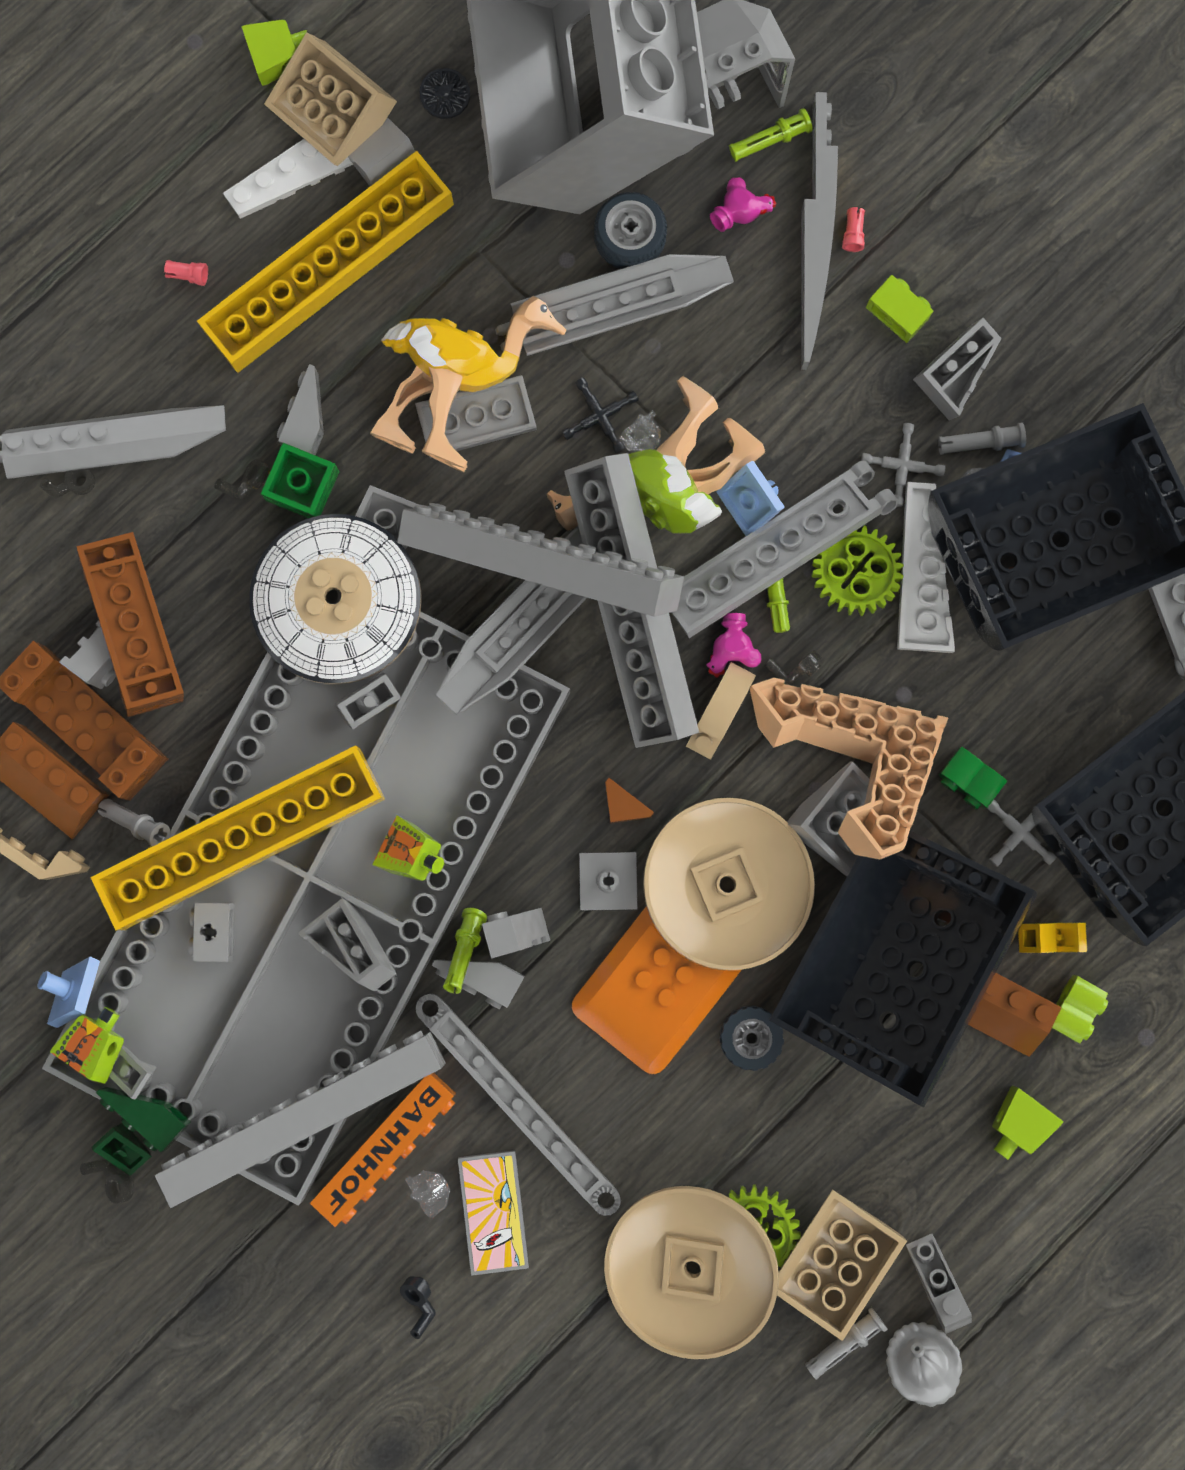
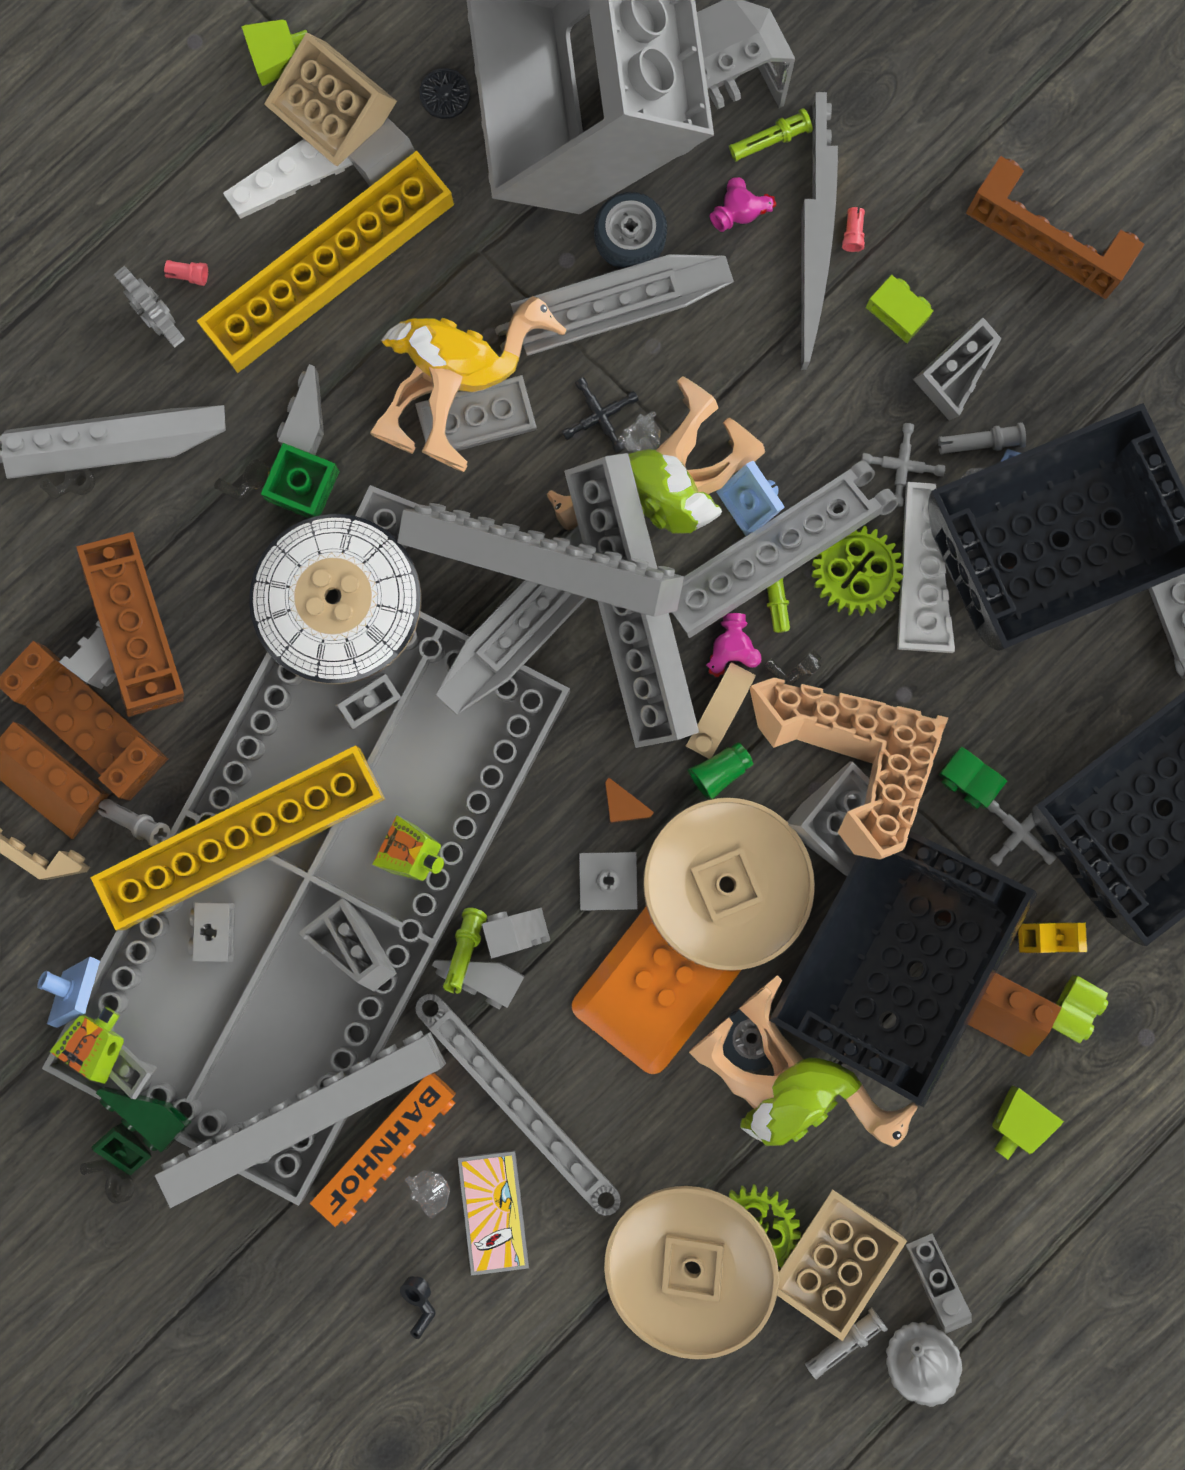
(144, 299): none -> light grey gear
(720, 770): none -> green plant
(799, 1090): none -> animal
(1046, 242): none -> dark orange plate

